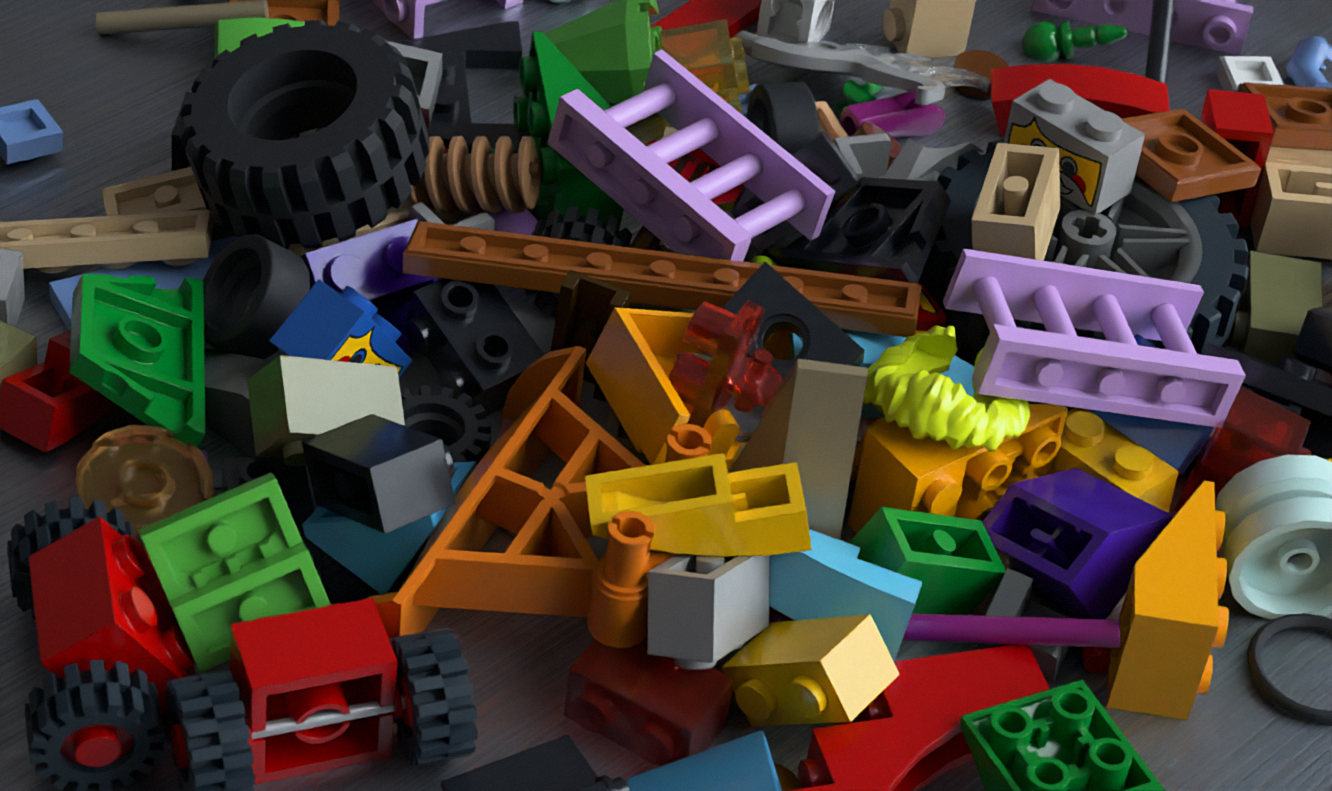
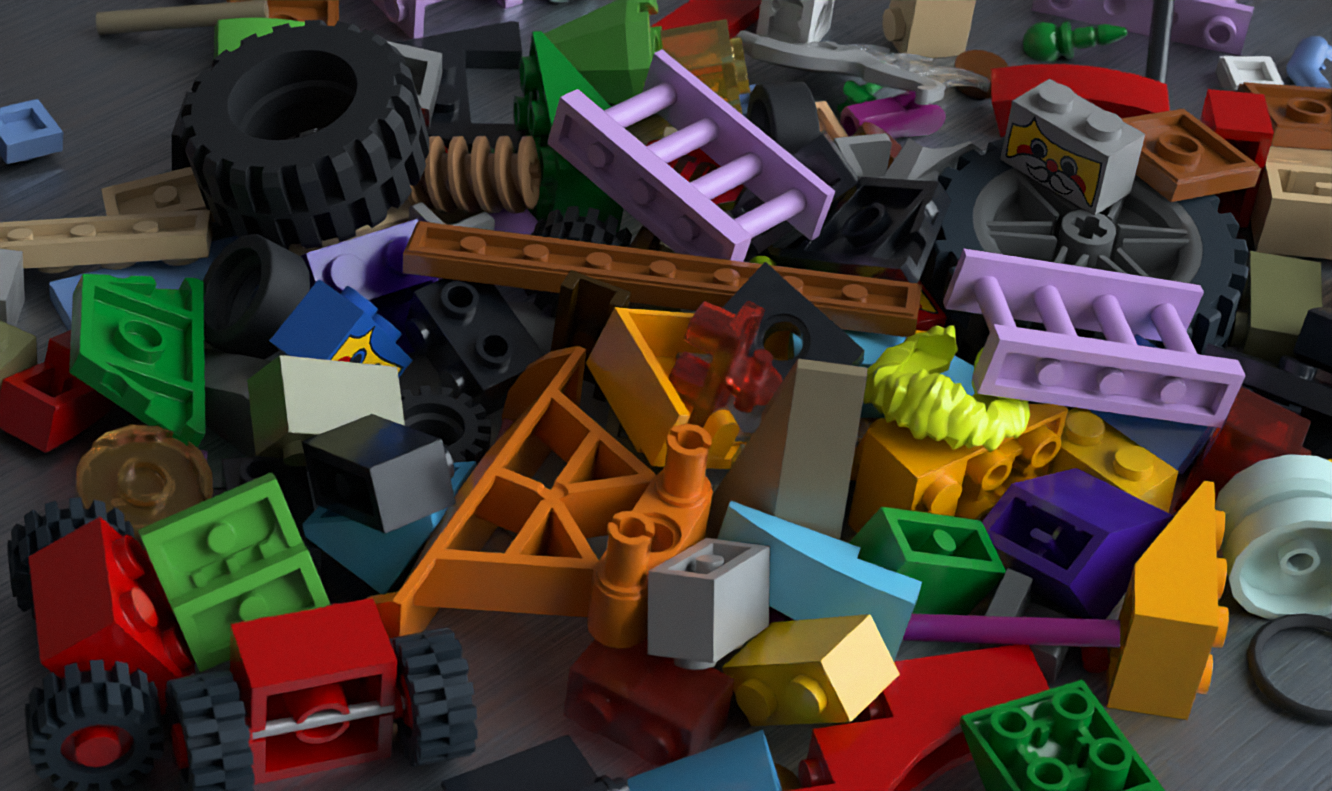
(705, 508): yellow slope -> none
(1018, 202): tan brick -> none

